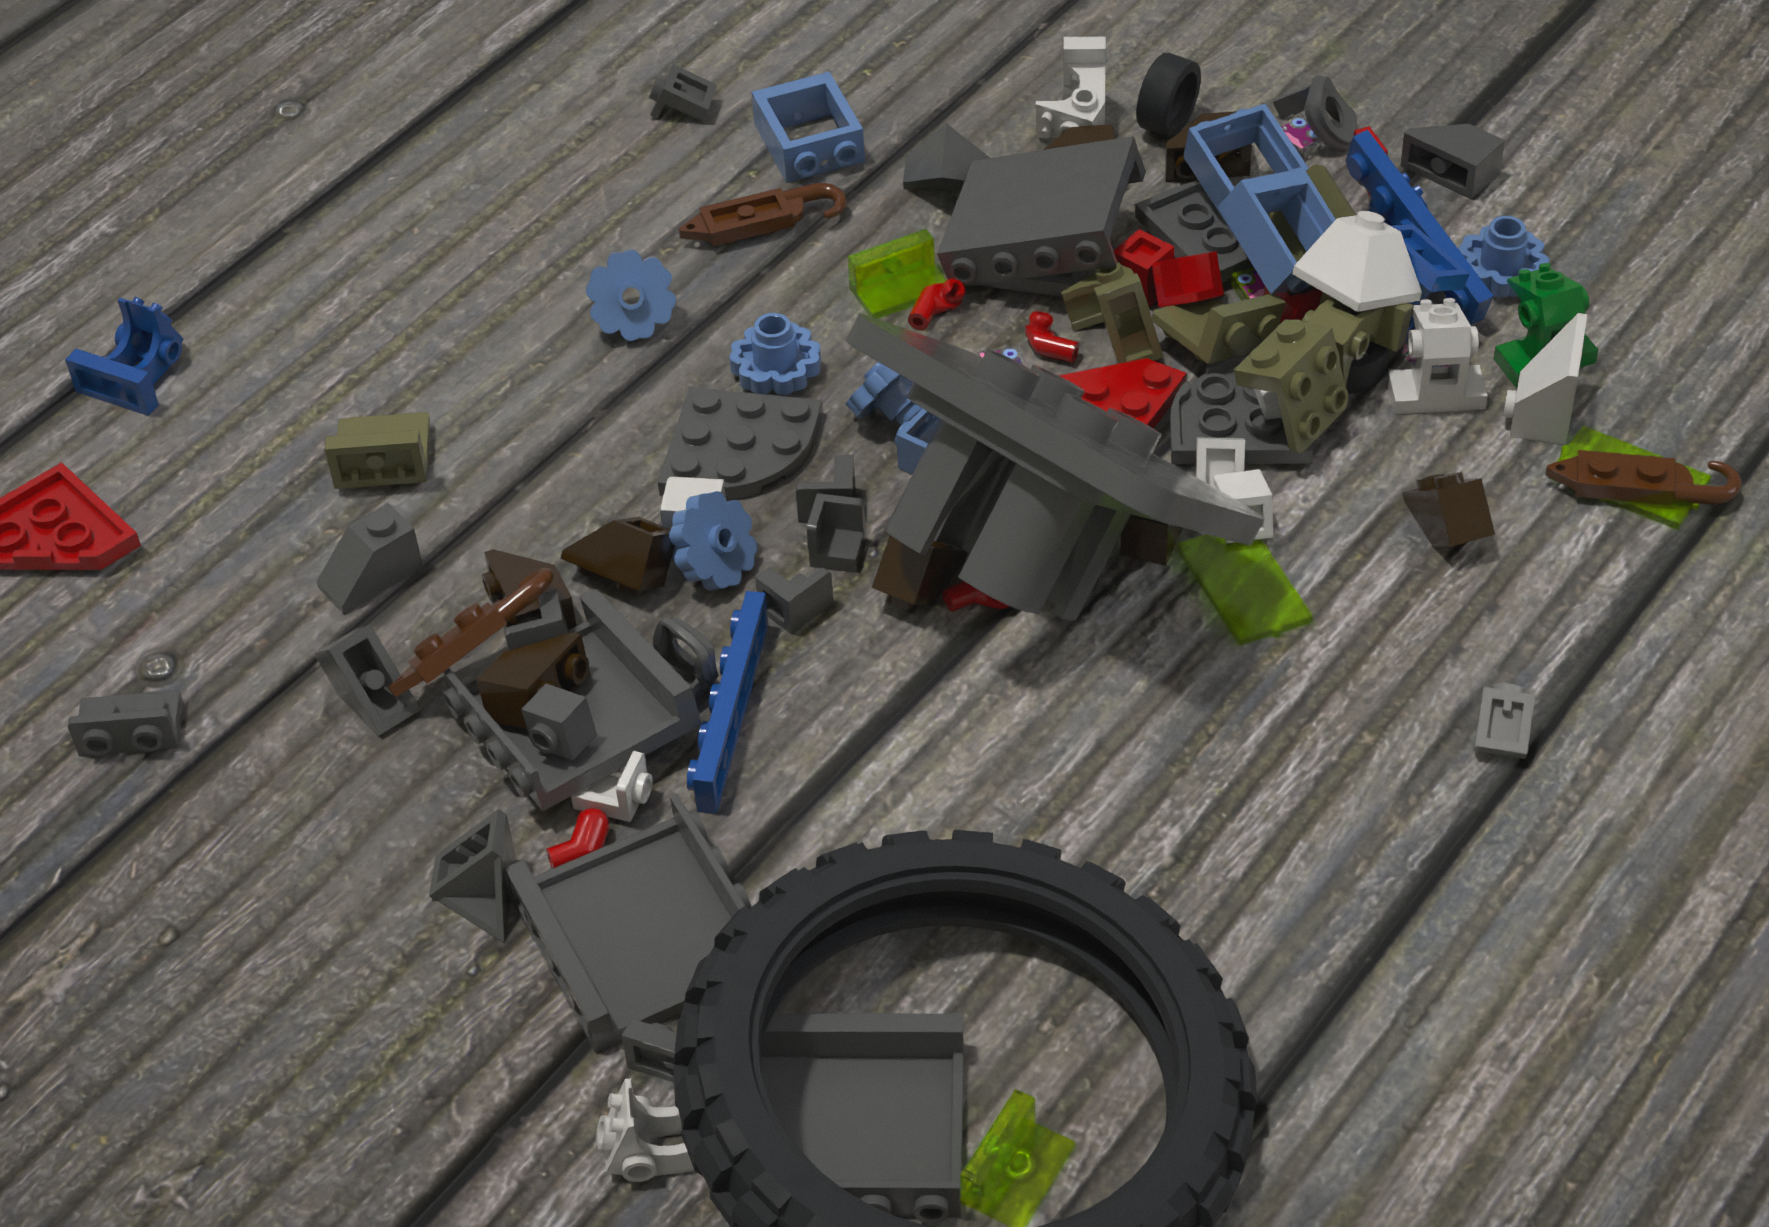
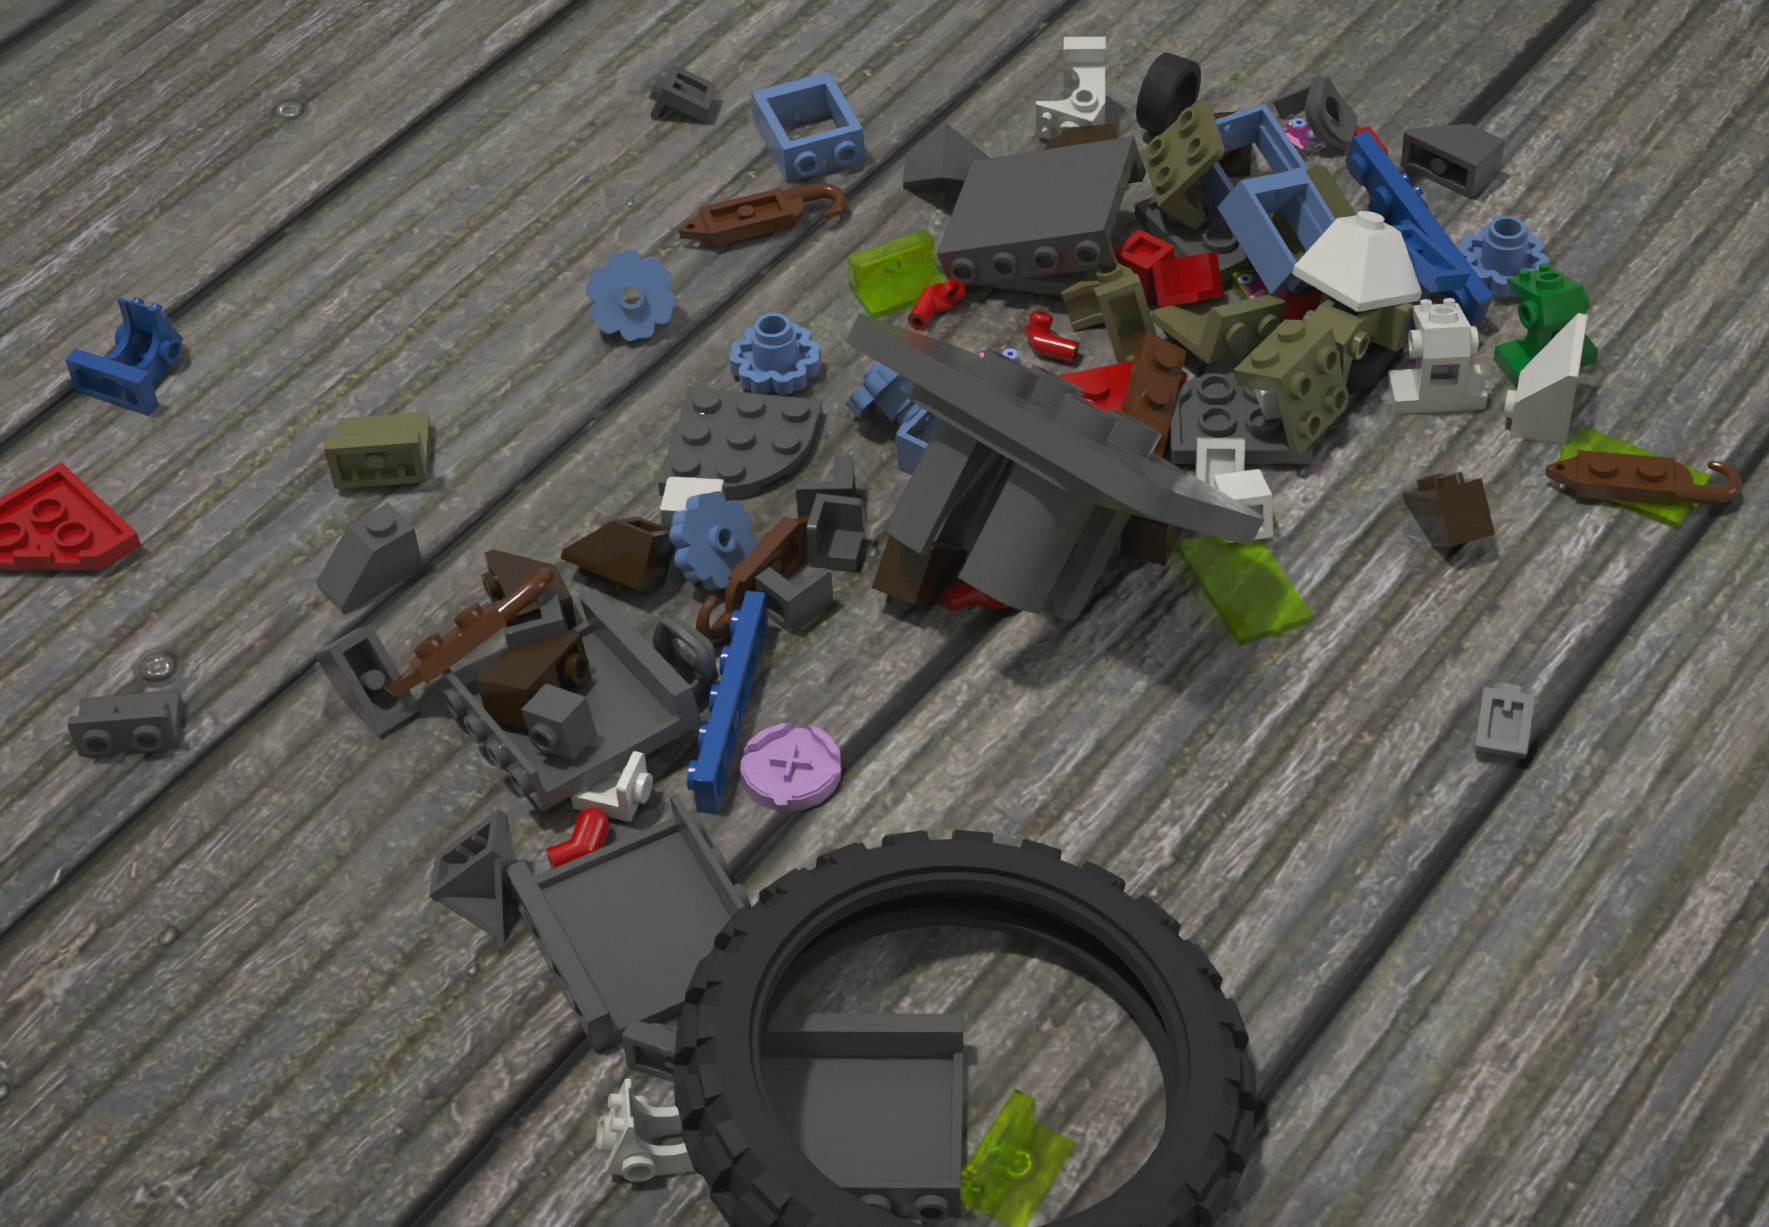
(779, 549): none -> reddish brown plate
(790, 767): none -> lavender tile
(1154, 384): none -> reddish brown plate
(1180, 159): none -> olive bracket

